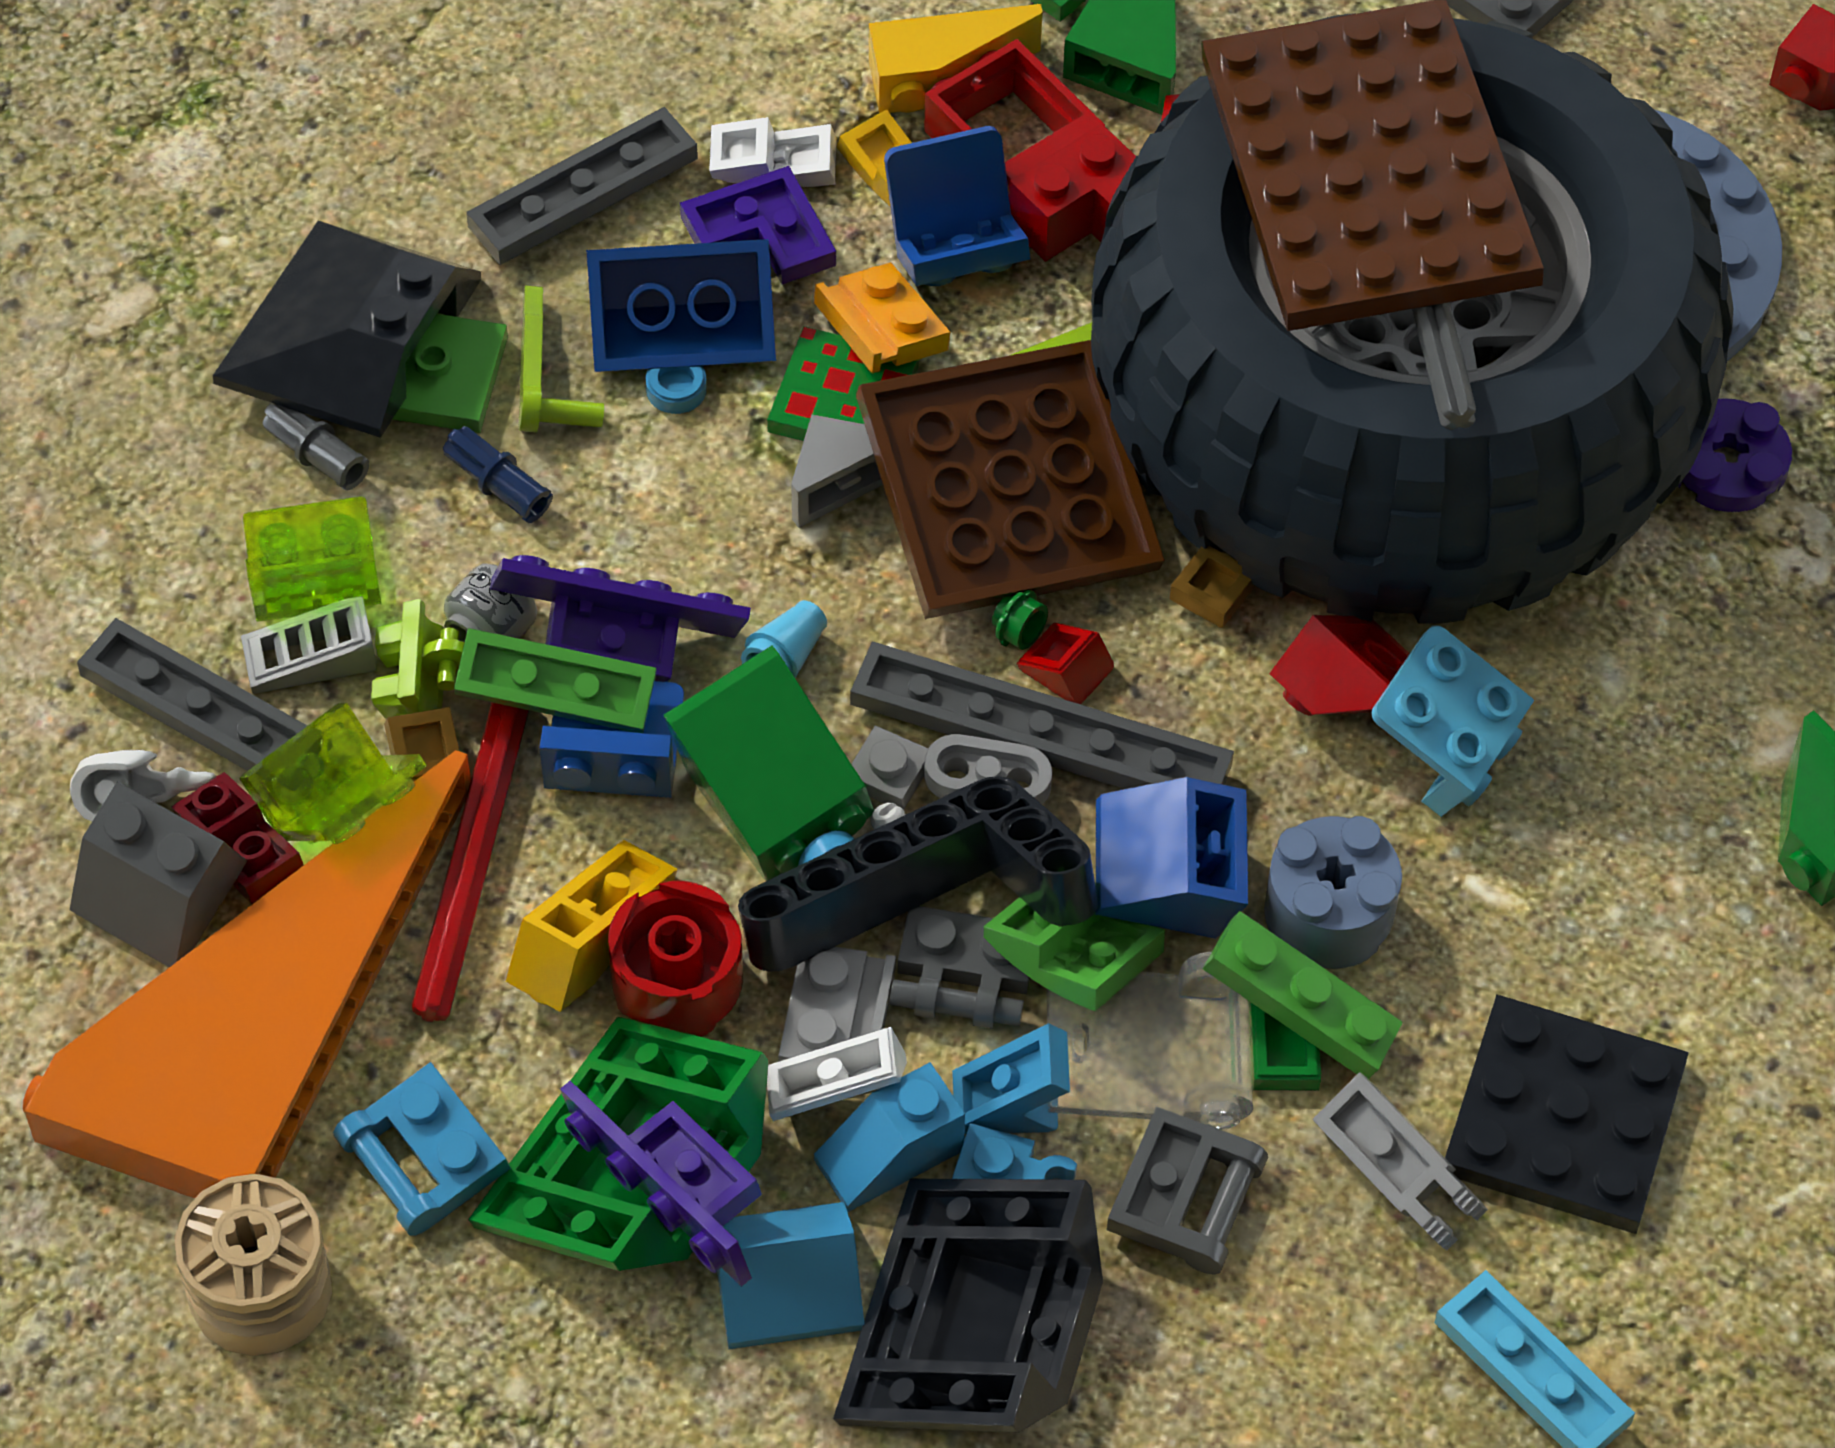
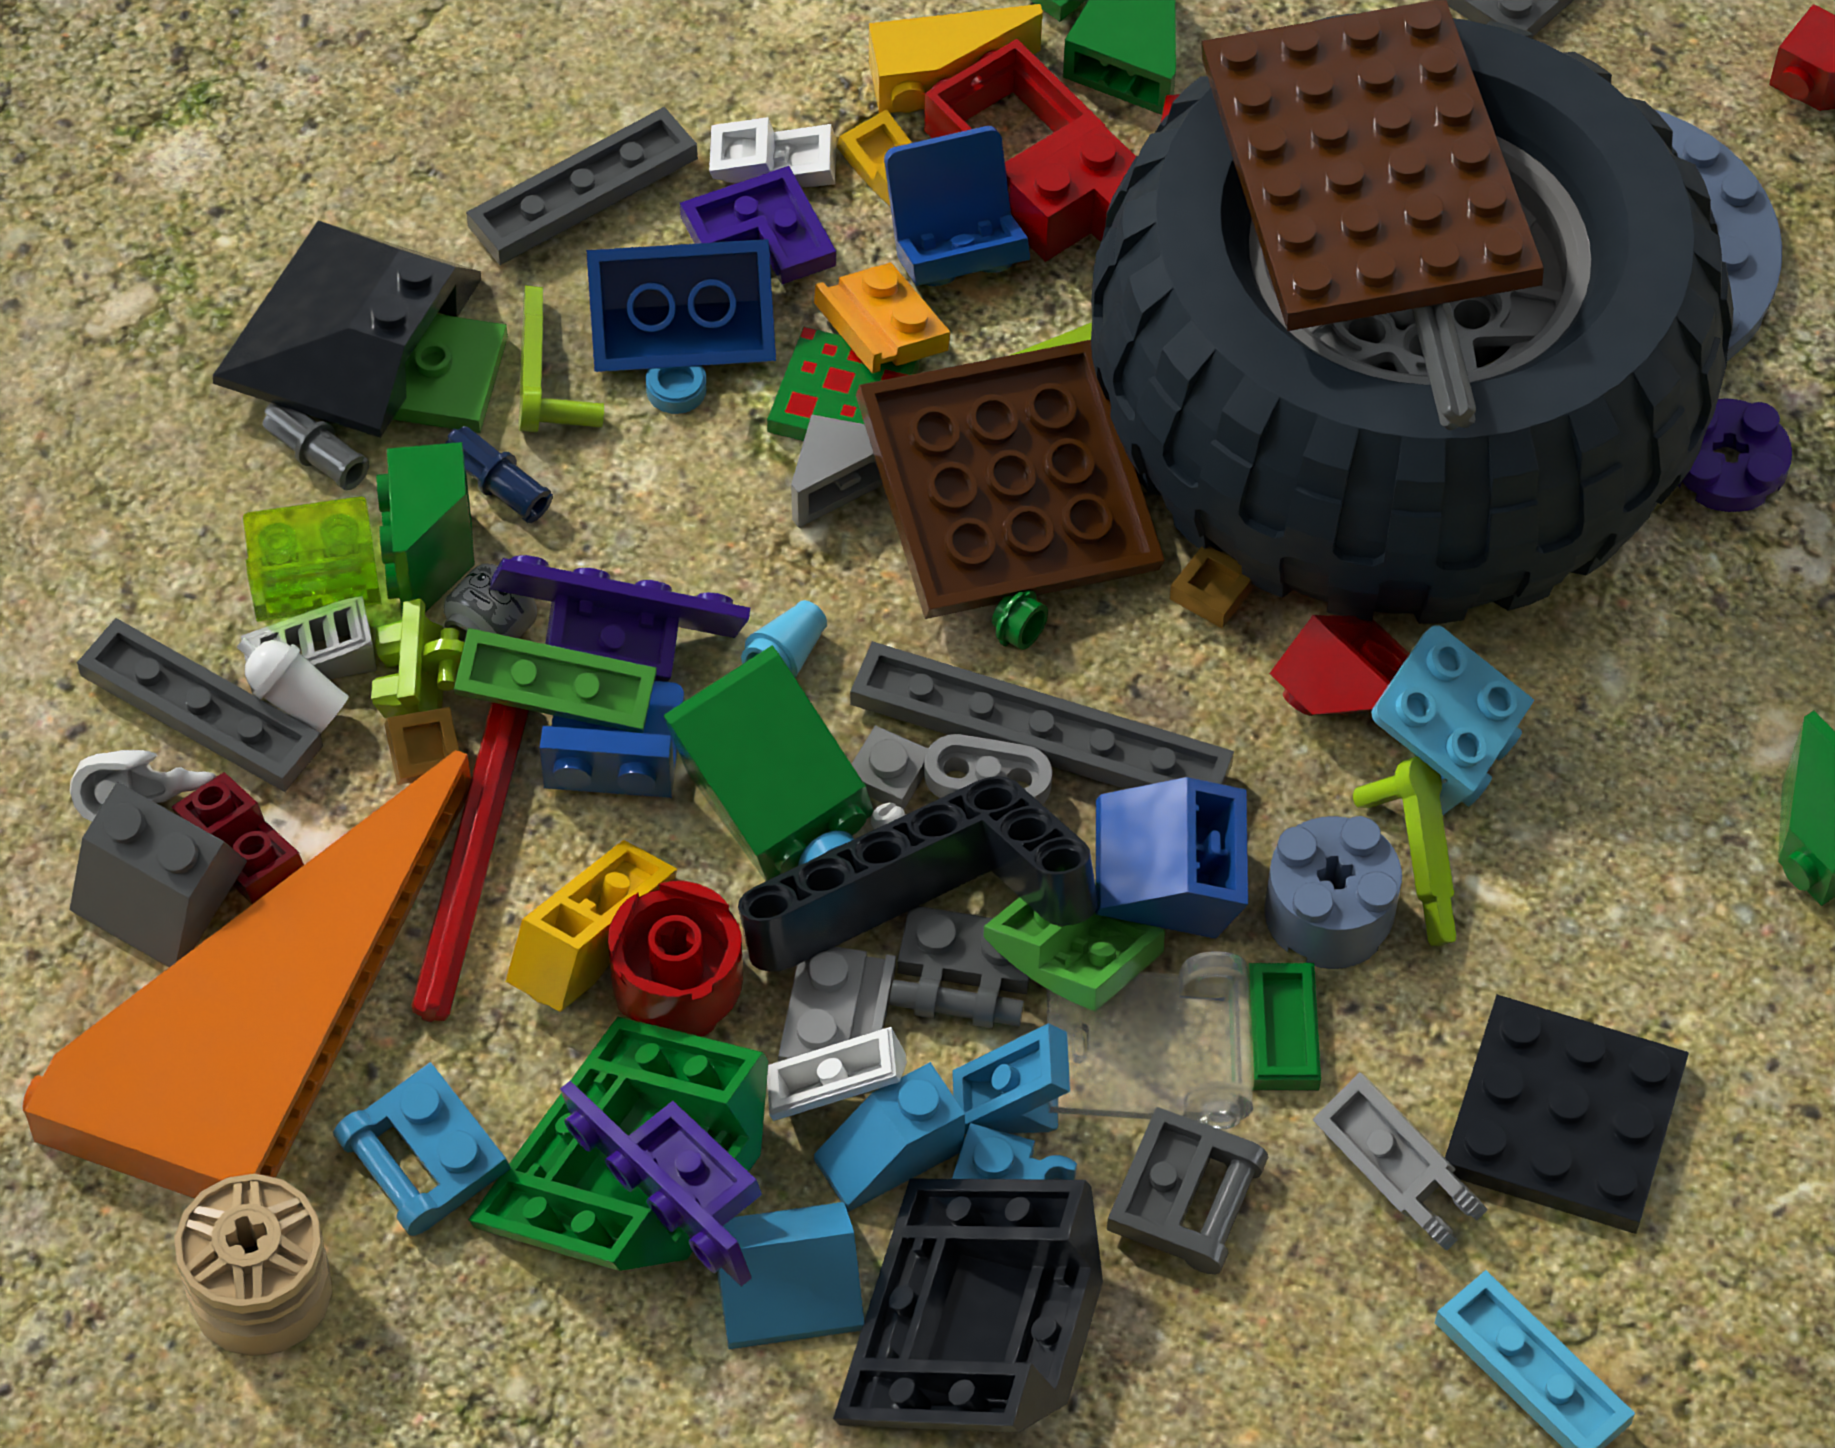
(291, 683): none -> white piece
(328, 779): clear neon green bracket -> none
(425, 521): none -> green slope
(1068, 661): red slope -> none
(1302, 995): bright green plate -> none
(1420, 790): none -> lime piece

